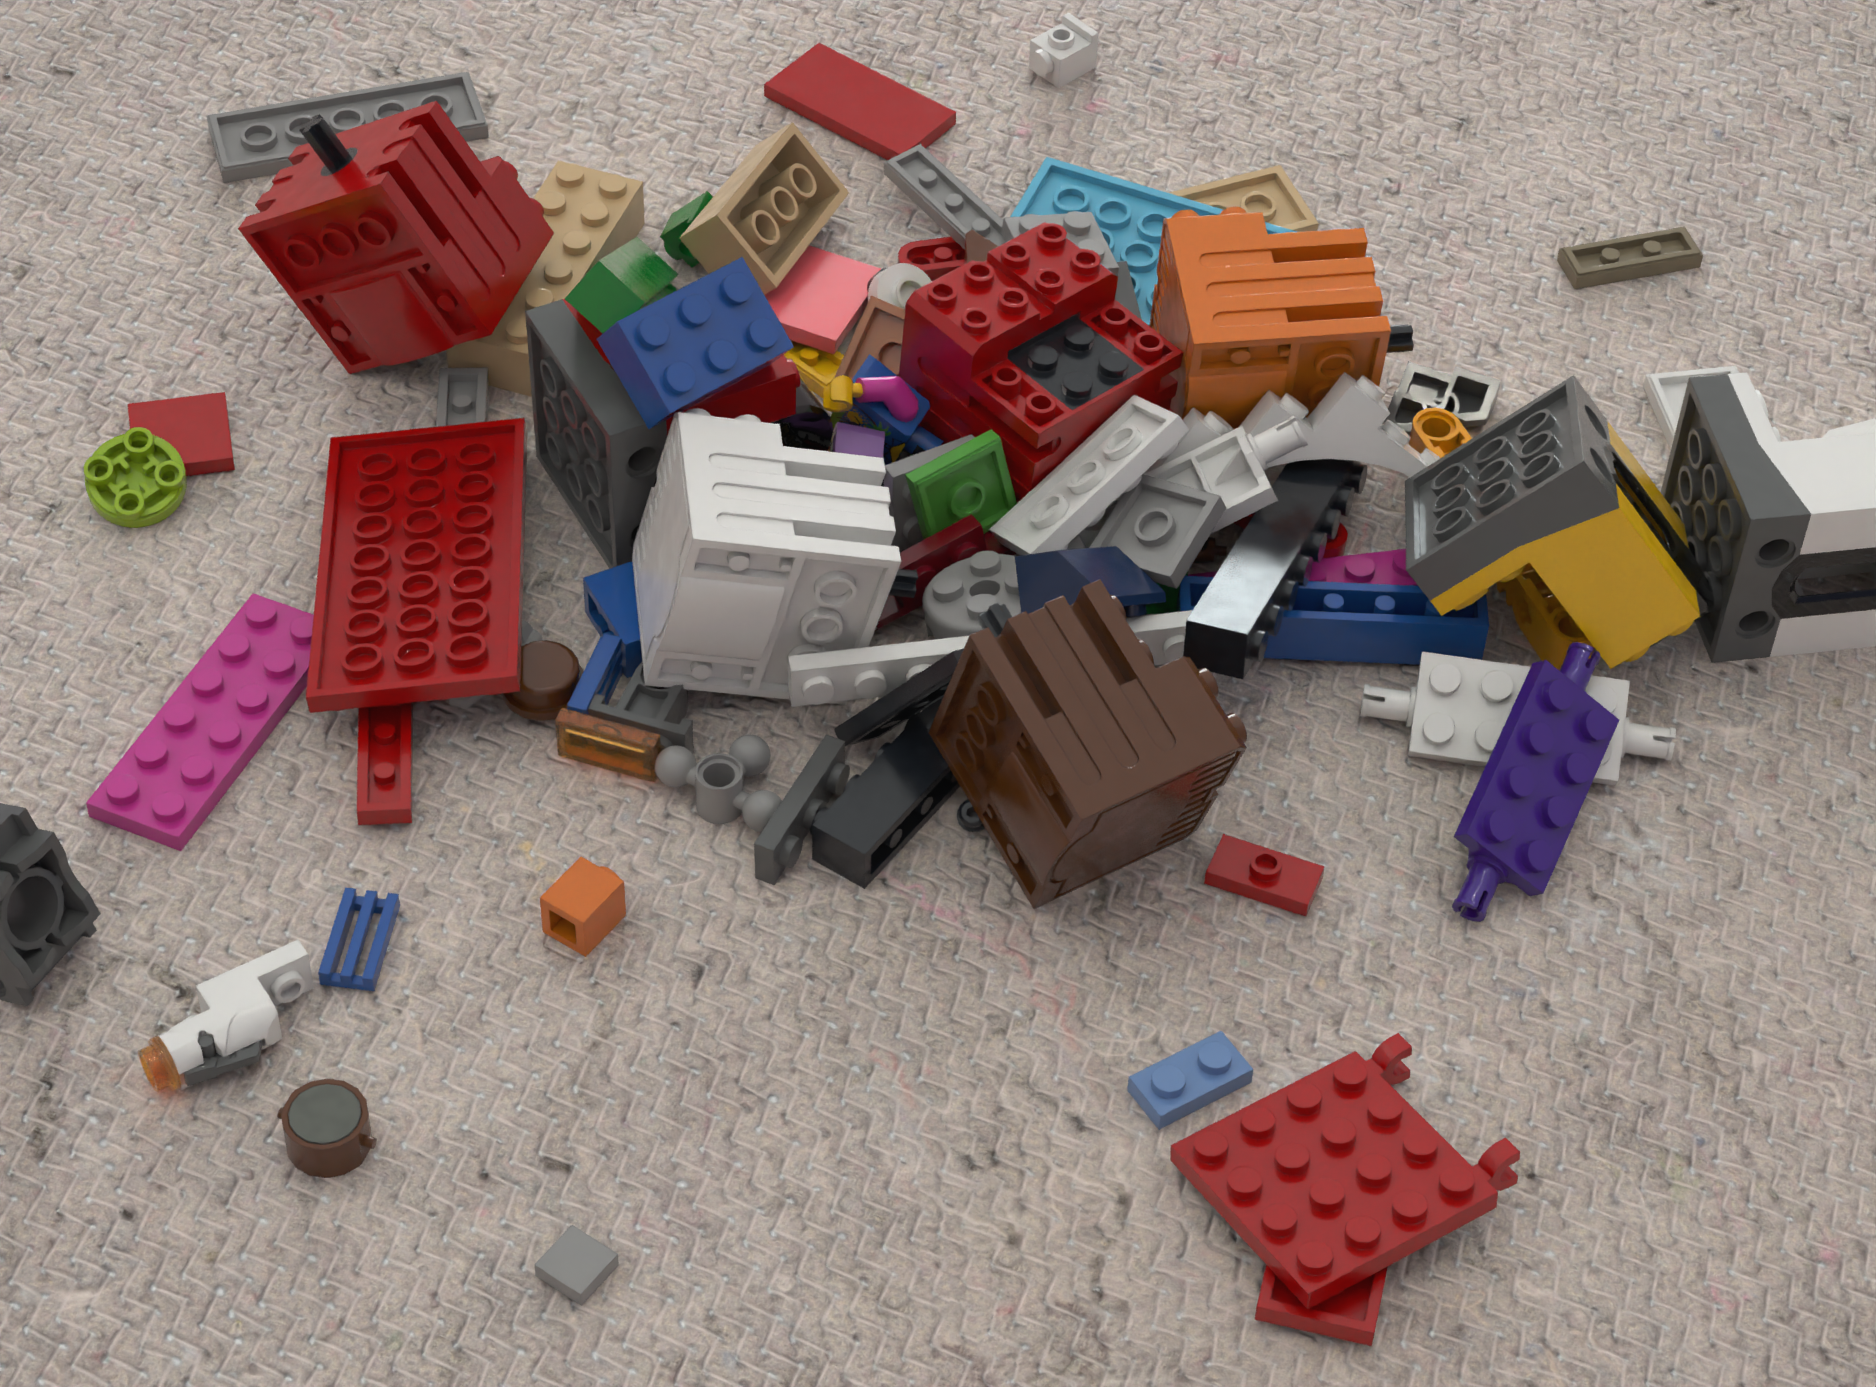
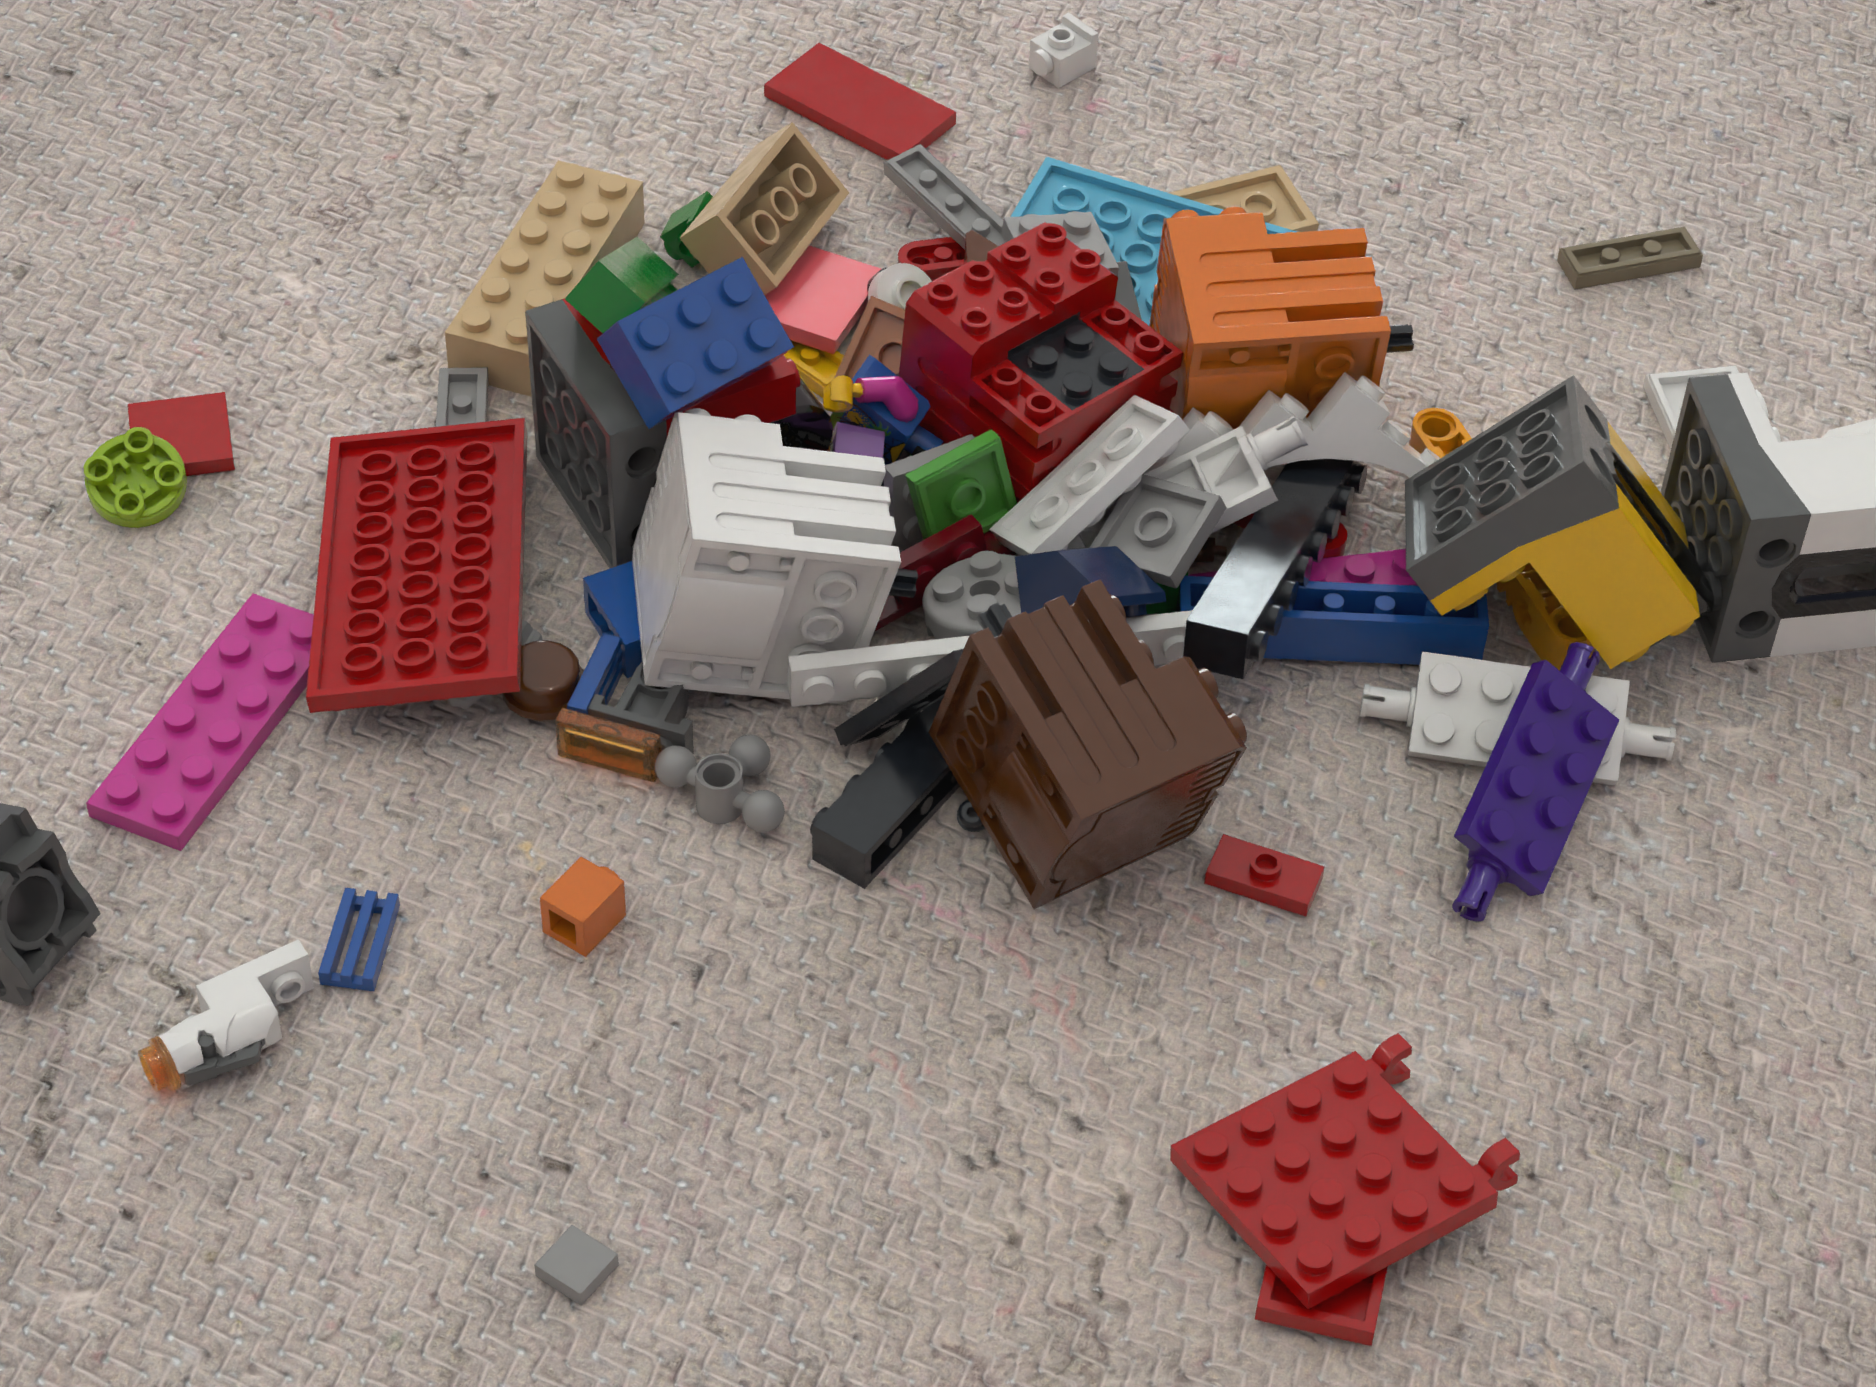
(263, 137): light grey tile -> none
(326, 1128): piece -> none
(385, 764): red plate -> none
(397, 237): red piece -> none
(784, 834): dark grey plate -> none
(1189, 1079): medium blue plate -> none
(1463, 393): slope -> none

